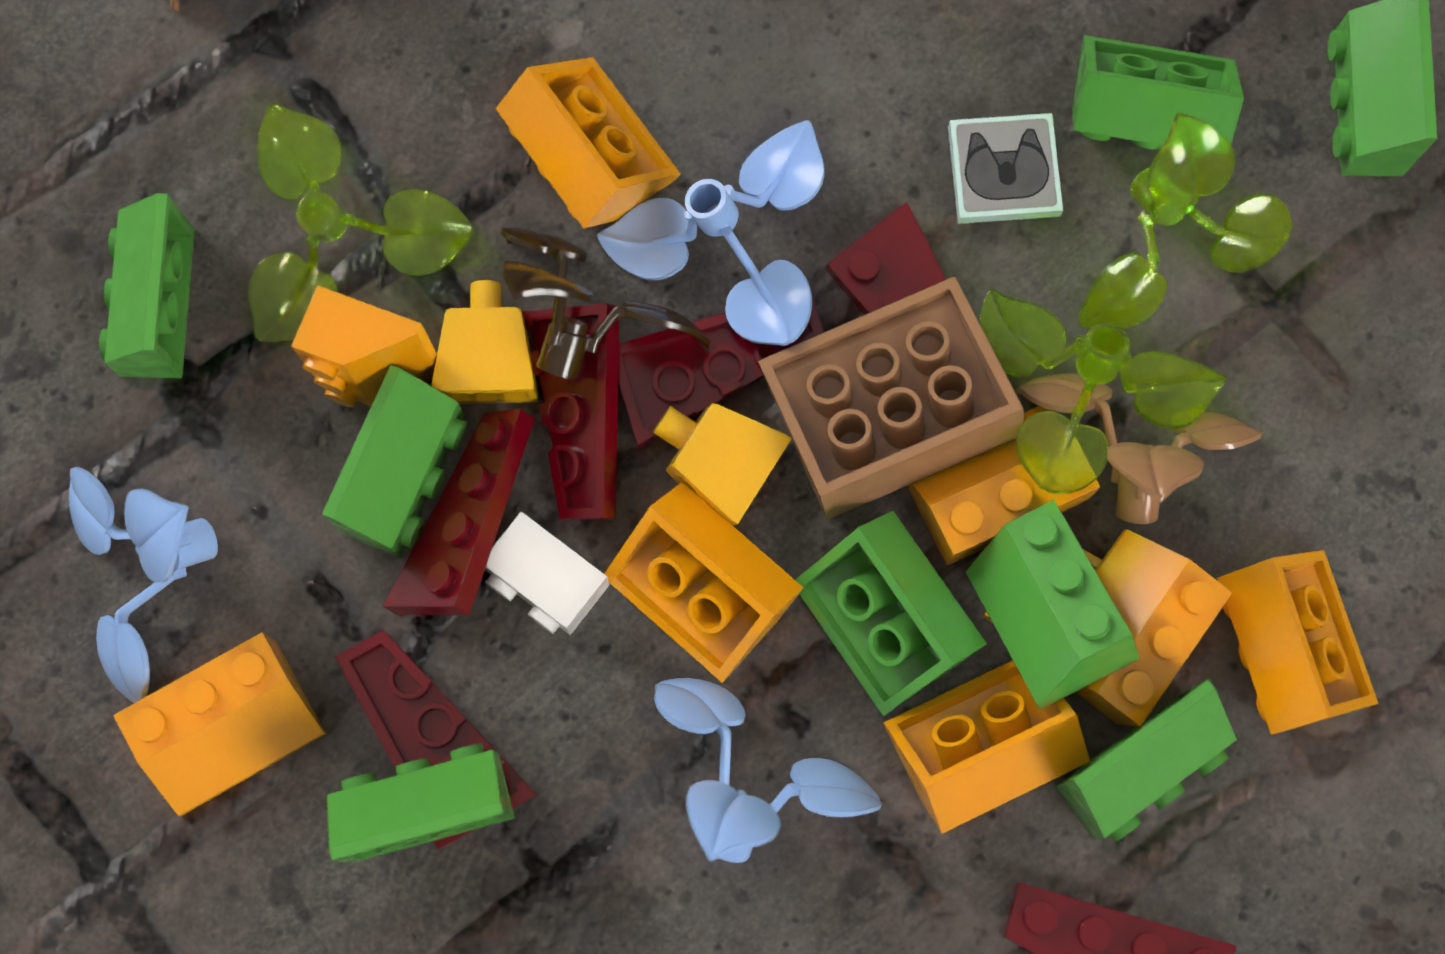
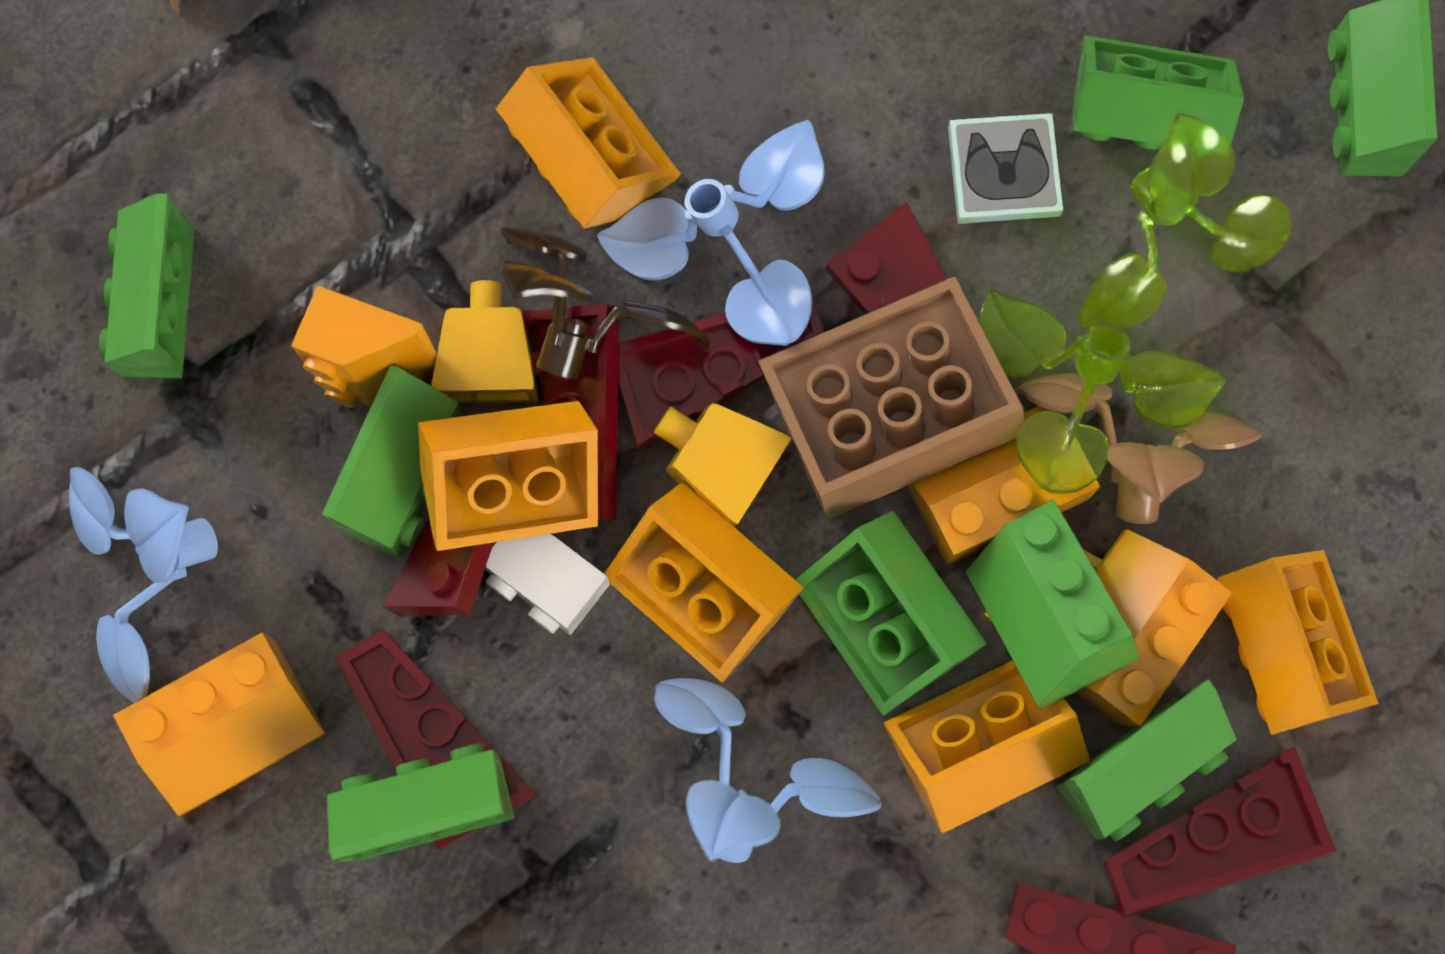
(296, 155): clear neon green plant -> none
(509, 474): none -> light orange slope
(1235, 836): none -> dark red wing

